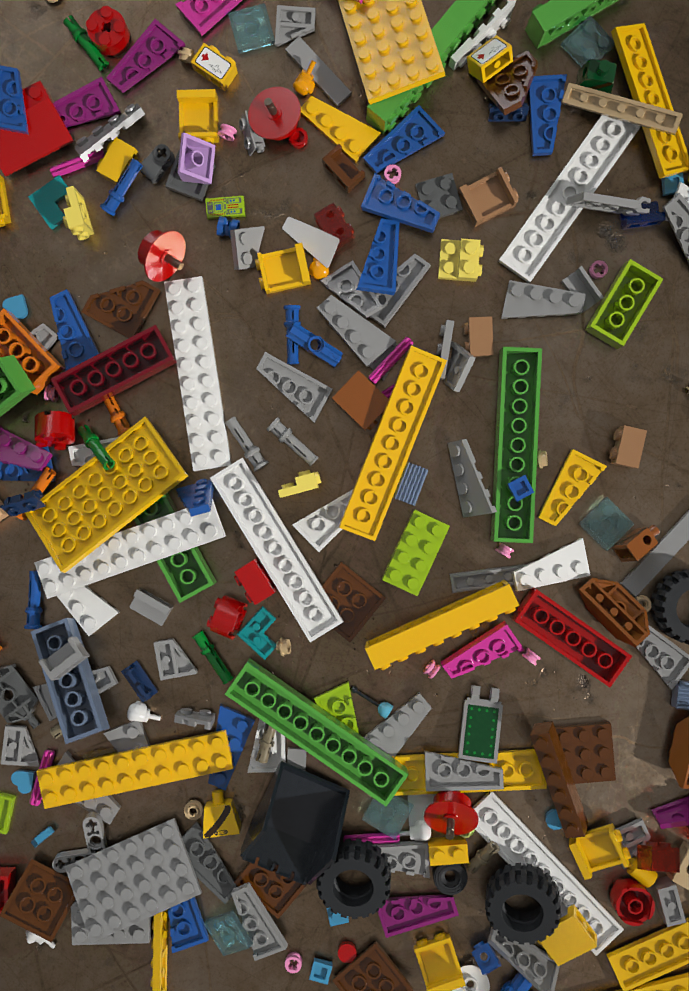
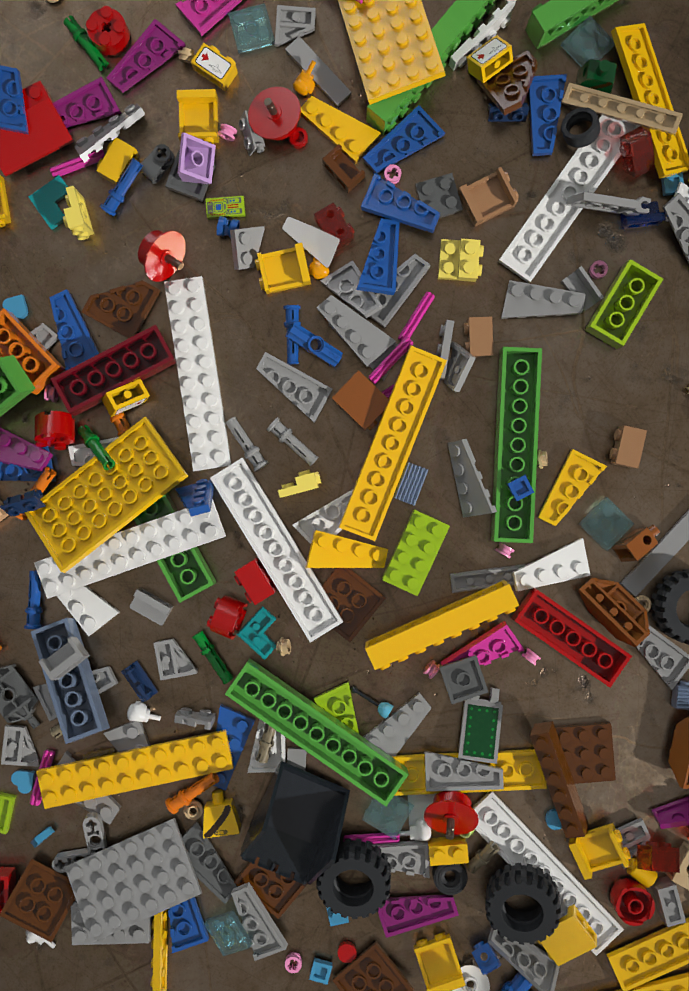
(125, 397): none -> yellow brick
(185, 796): none -> orange pin
(340, 552): none -> yellow wing
(417, 316): none -> dark pink axle
(463, 679): none -> dark grey plate
(578, 115): none -> black tyre
(637, 152): none -> clear red brick

